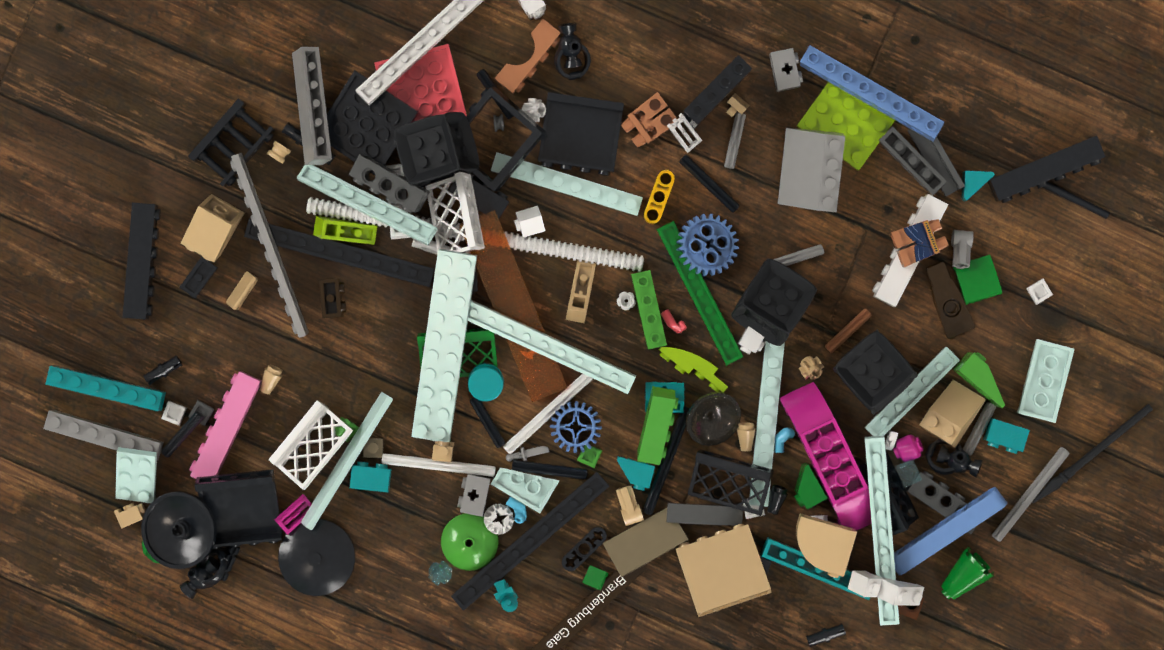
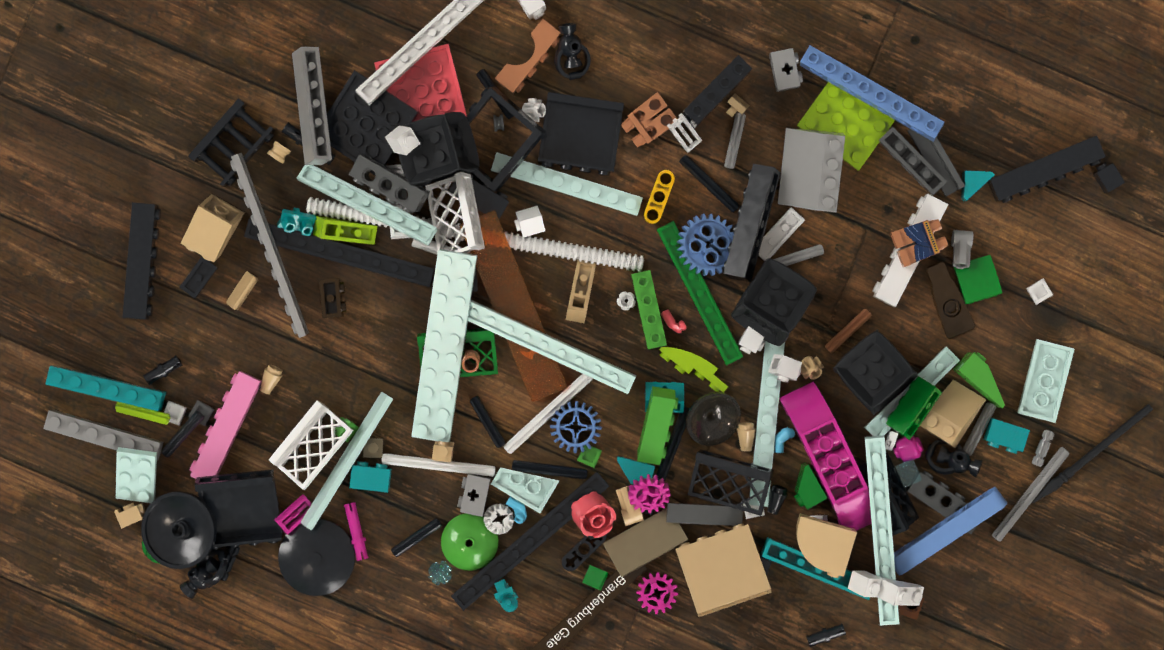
(152, 415): none -> lime axle
(296, 221): none -> teal hips
(356, 531): none -> dark pink pin
(402, 140): none -> white brick
(416, 537): none -> black axle
(470, 367): none -> nougat piece
(485, 382): teal head -> none
(527, 453): light grey piece -> none
(593, 515): none -> coral brick
(649, 493): none -> dark pink gear
(666, 589): none -> dark pink gear
(751, 222): none -> black brick
(780, 233): none -> white tile
(785, 368): none -> white brick
(913, 407): none -> green brick
(965, 575): green cone -> none
(1042, 448): none -> light grey axle
(1077, 200): black bar -> none
(1108, 177): none -> black brick

